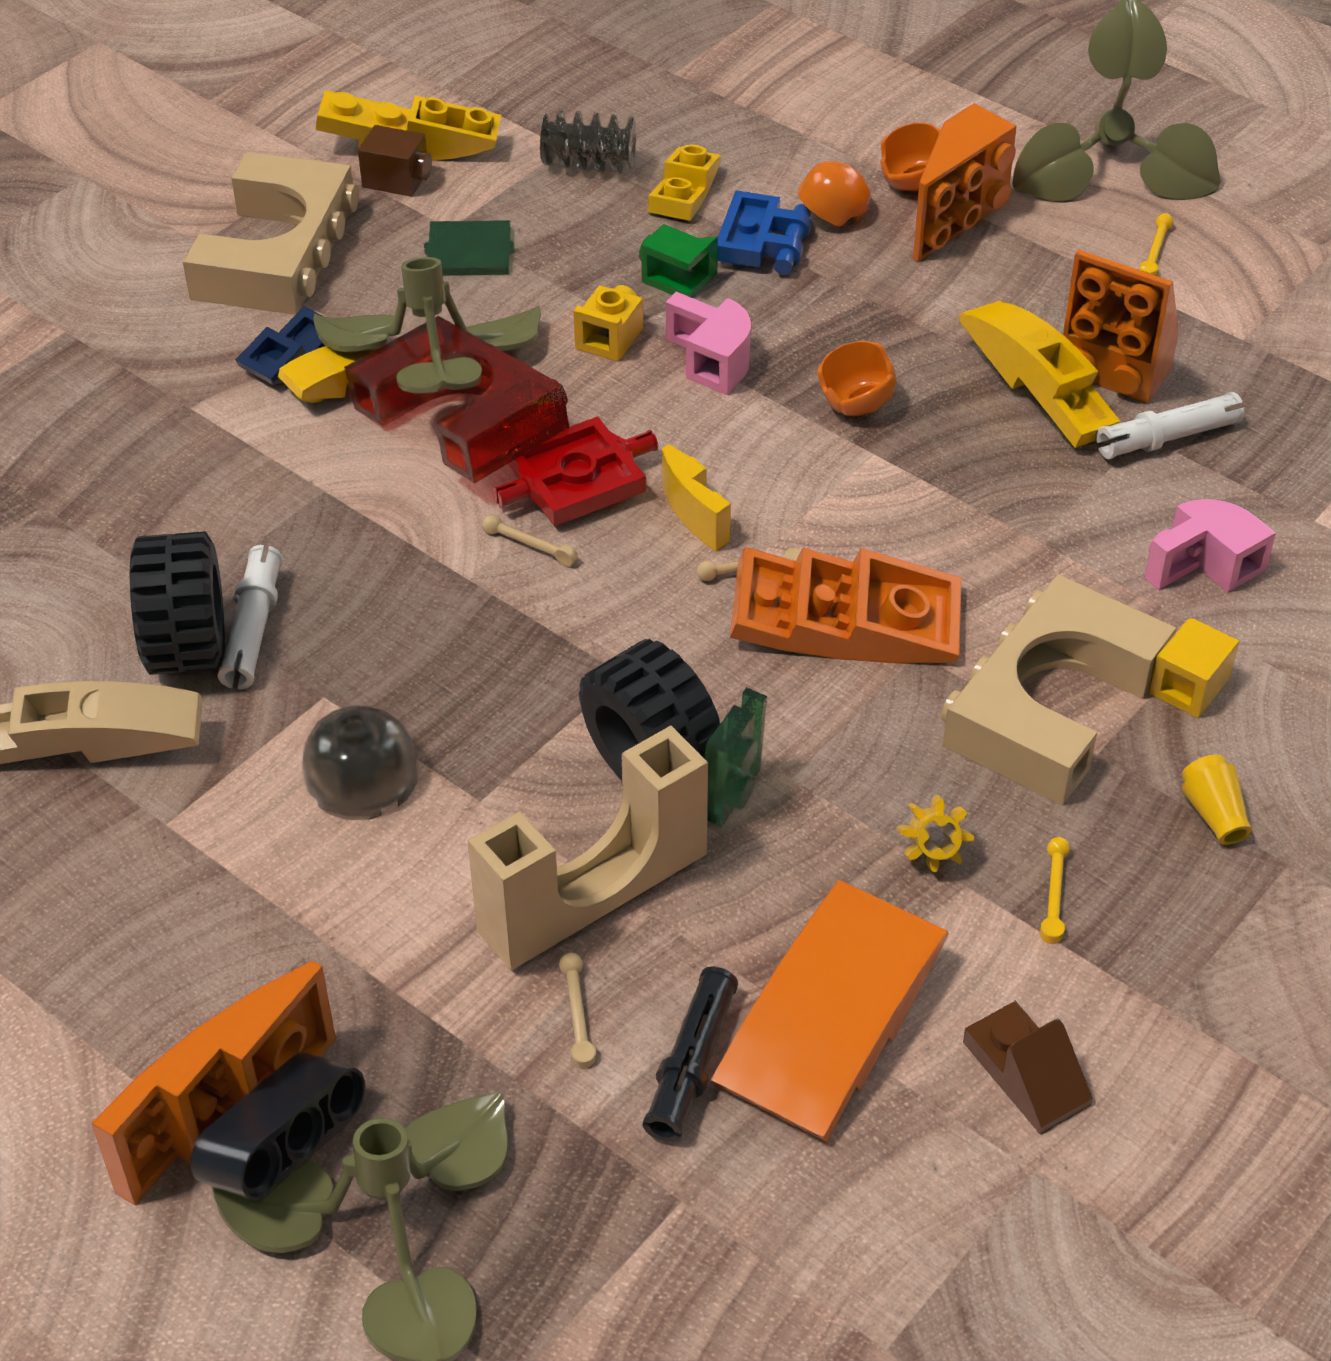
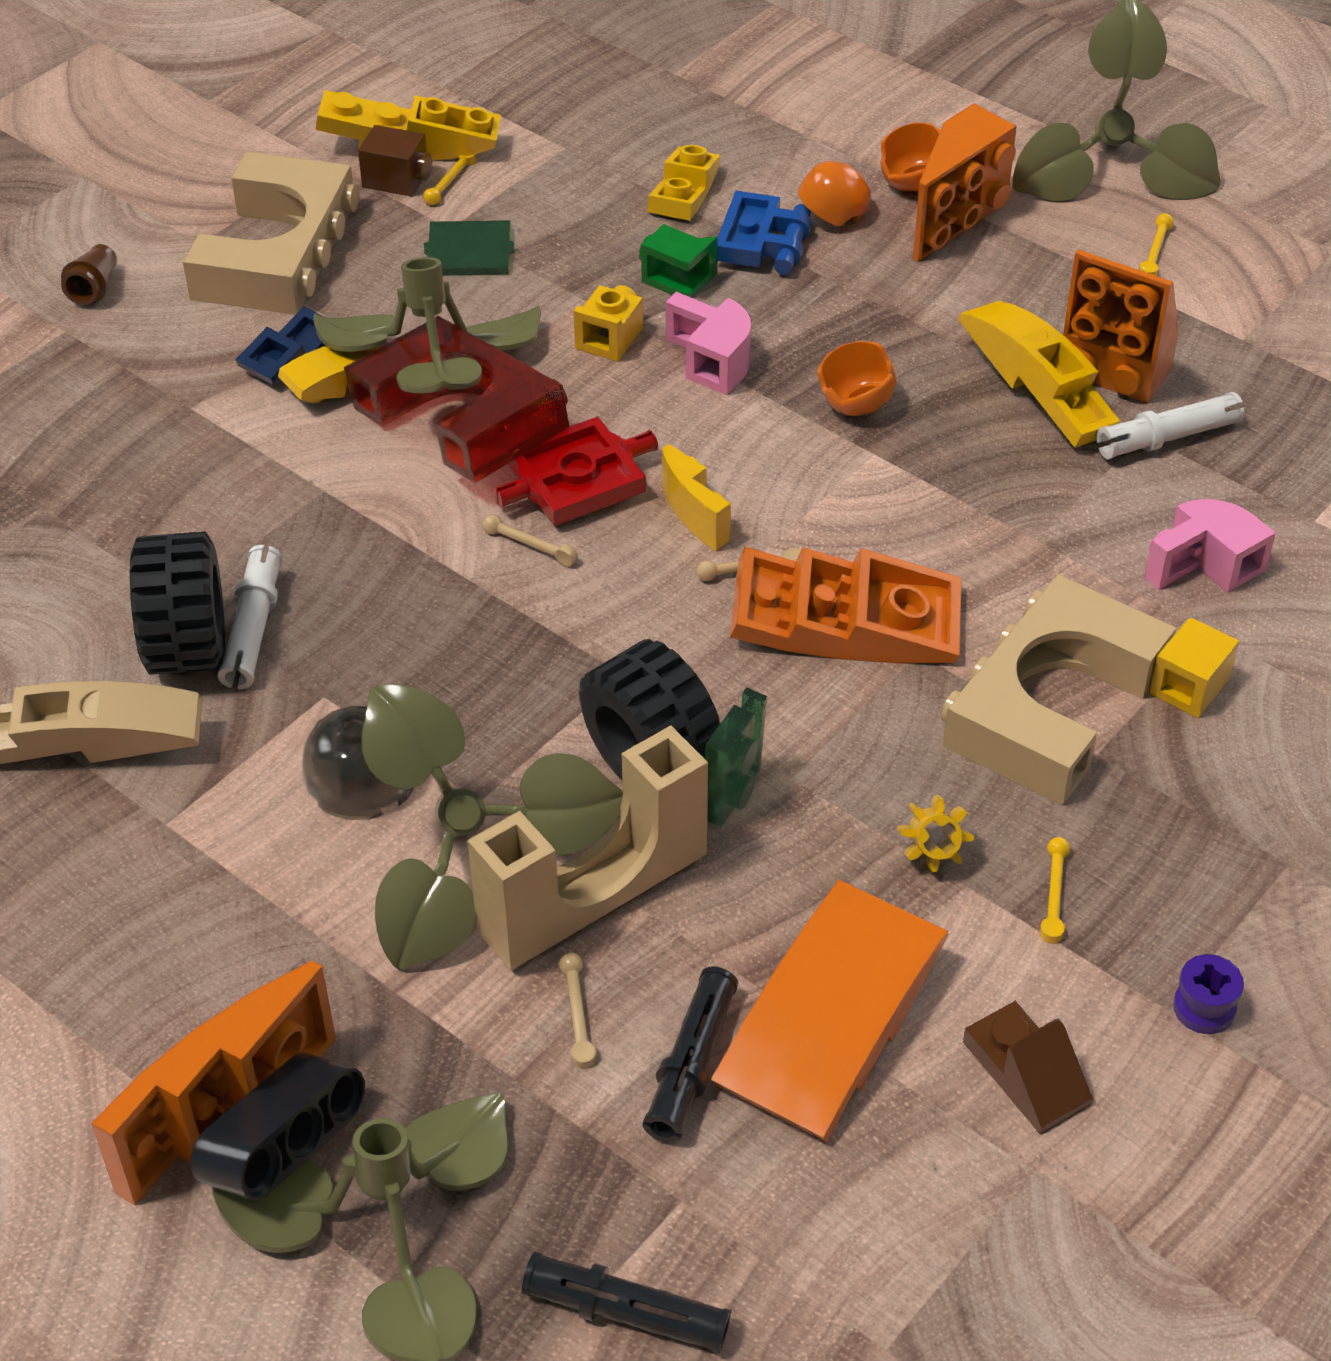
(88, 276): none -> reddish brown cone
(404, 741): none -> olive plant
(433, 195): none -> yellow hinge
(548, 1280): none -> black pin
(588, 142): clear smoke piece -> none
(1193, 1000): none -> dark purple wheel
(1217, 796): yellow cone -> none

